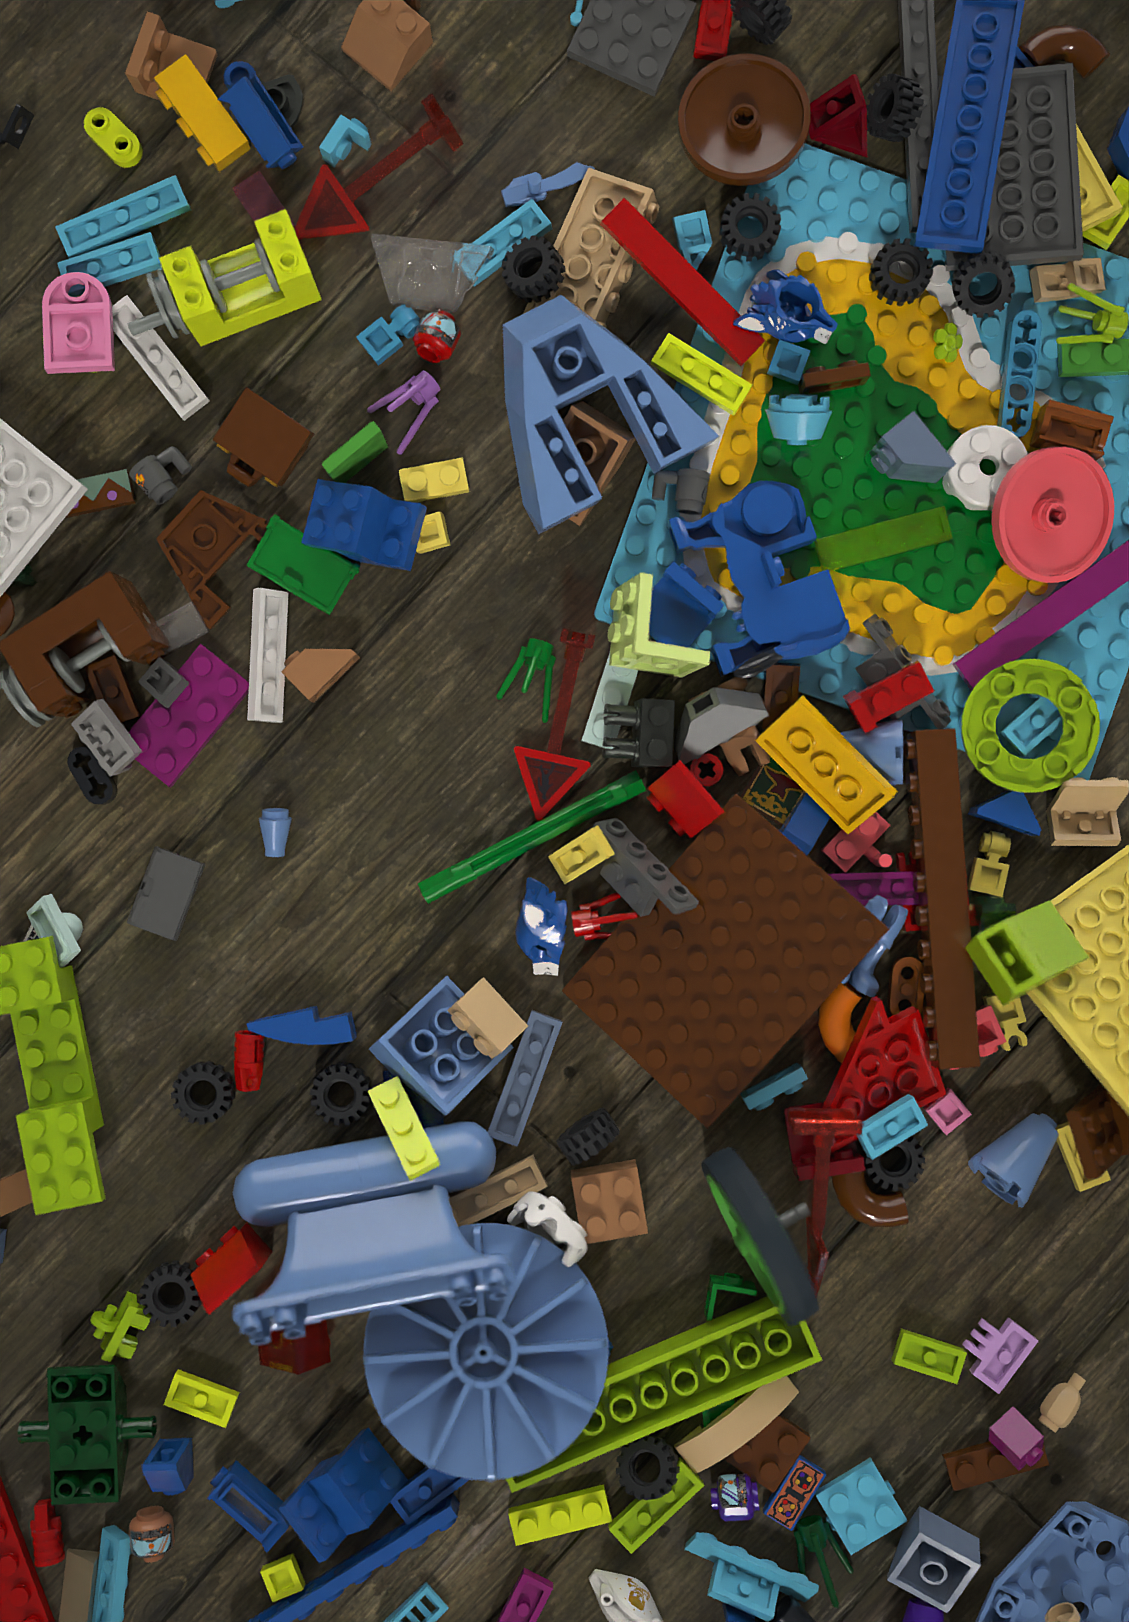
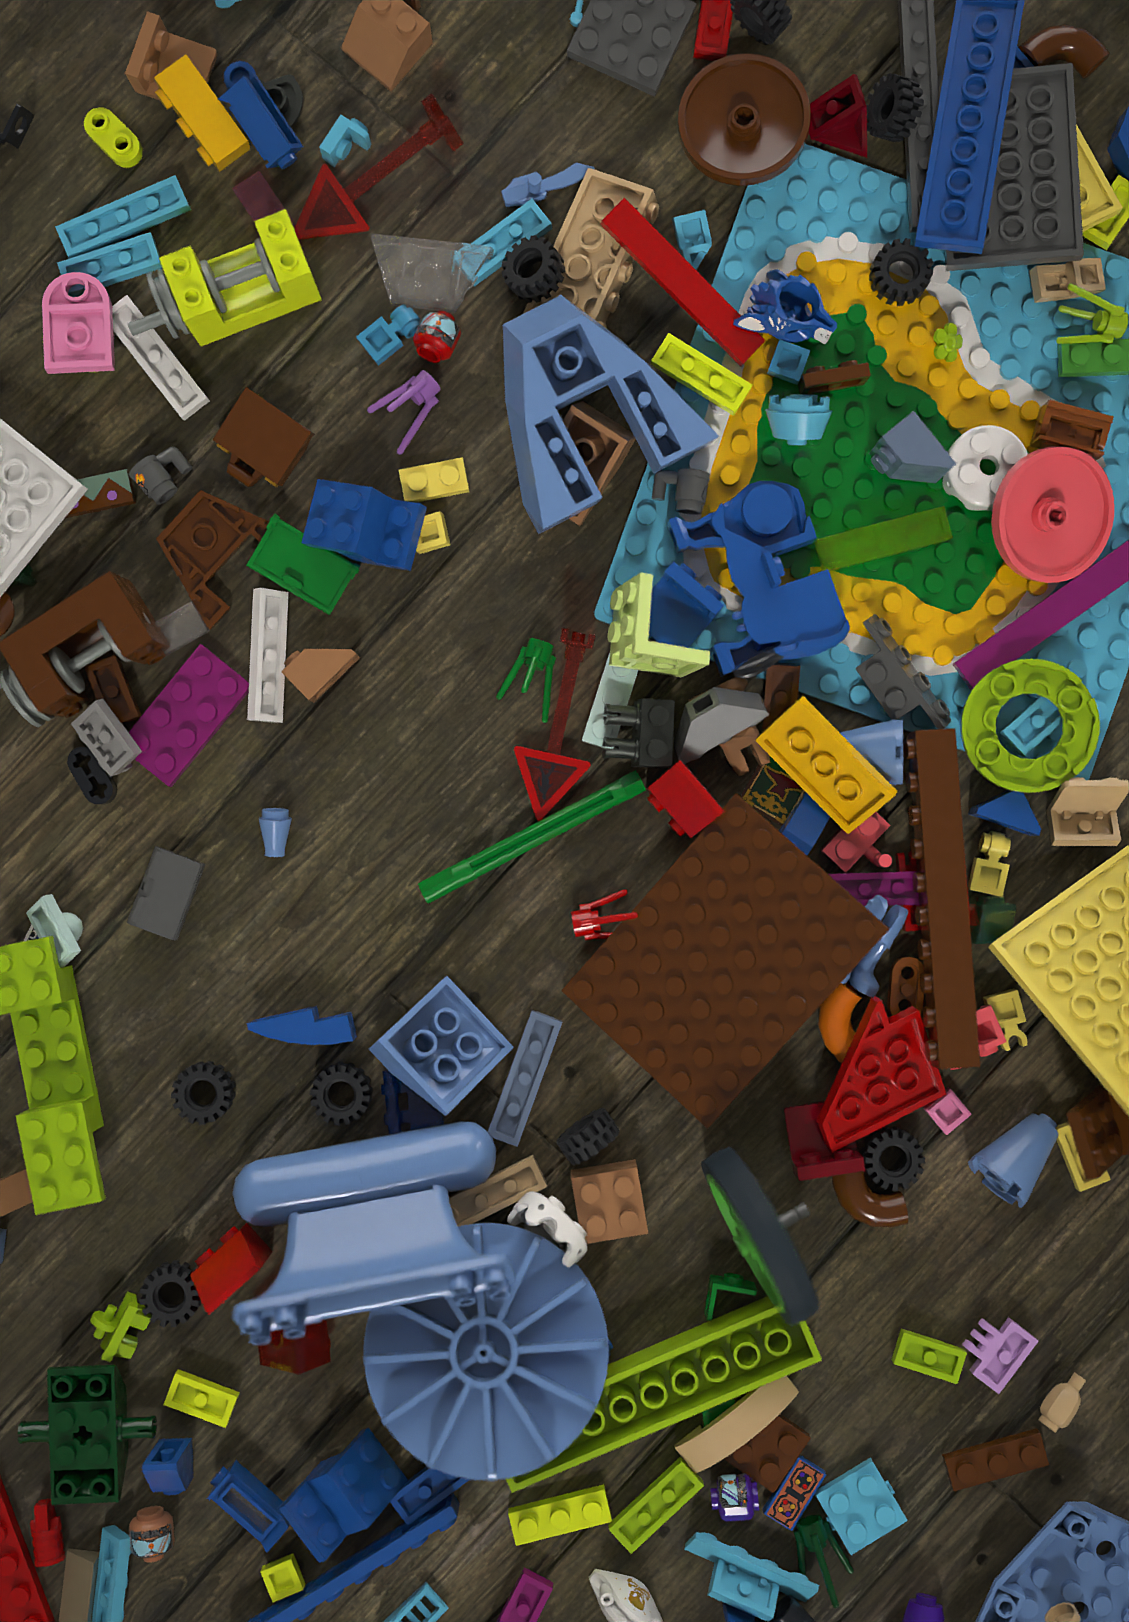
(163, 682): dark grey bracket -> none
(248, 1060): red hinge -> none
(355, 453): bright green tile -> none
(404, 1128): neon yellow plate -> none
(487, 1019): tan brick -> none
(541, 927): blue piece -> none
(581, 854): light yellow plate -> none
(628, 1474): black tyre -> none
(639, 874): dark grey bracket -> none
(716, 769): red bush -> none
(755, 208): black tyre -> none
(785, 1081): medium azure plate -> none
(822, 1124): clear red piece -> none
(888, 696): red bracket -> none
(891, 1126): medium azure plate -> none
(934, 1559): sand blue slope -> none
(989, 302): black tyre -> none
(1016, 375): dark azure beam -> none
(1017, 1439): magenta brick -> none
(1025, 951): lime slope -> none

